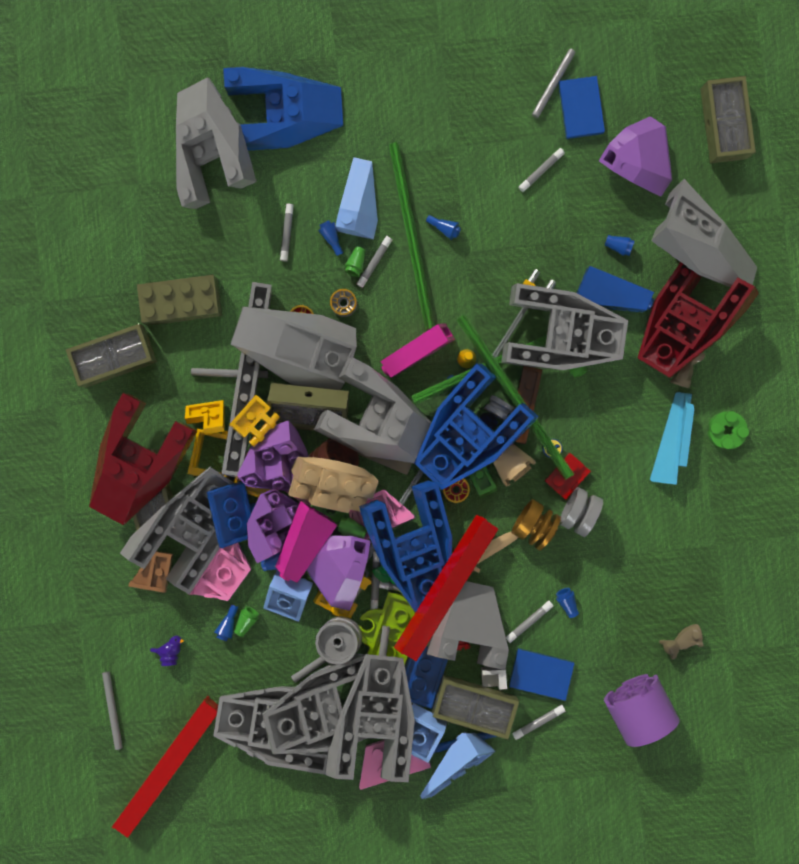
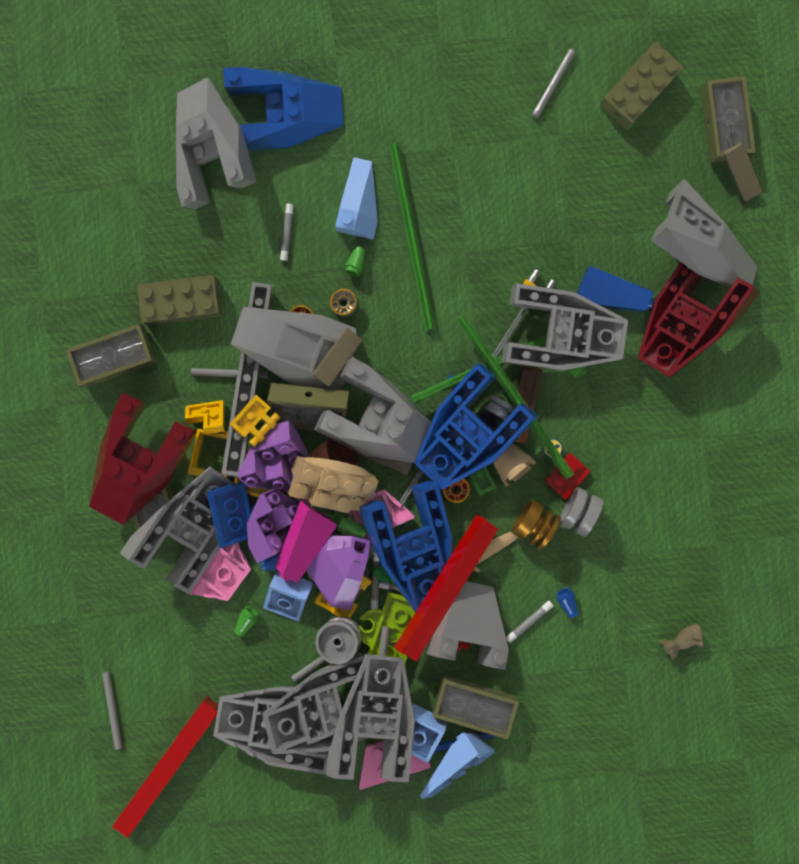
(154, 574): medium nougat wing -> none
(169, 651): dark purple animal -> none
(225, 628): blue cone -> none
(329, 233): blue cone -> none
(337, 357): none -> dark tan tile
(375, 260): light grey bar -> none
(417, 350): dark pink slope -> none
(424, 678): blue tile -> none
(448, 228): blue cone -> none
(466, 358): yellow cone -> none
(494, 677): white panel -> none
(538, 722): light grey bar -> none
(541, 674): blue tile -> none
(542, 169): light grey bar -> none
(581, 107): blue tile -> none
(620, 244): blue cone -> none
(641, 86): none -> olive brick
(641, 155): medium lavender brick -> none
(642, 710): medium lavender brick -> none
(675, 440): medium azure wedge -> none
(684, 376): dark tan animal -> none
(730, 419): bright green plate -> none
(742, 171): none -> dark tan tile

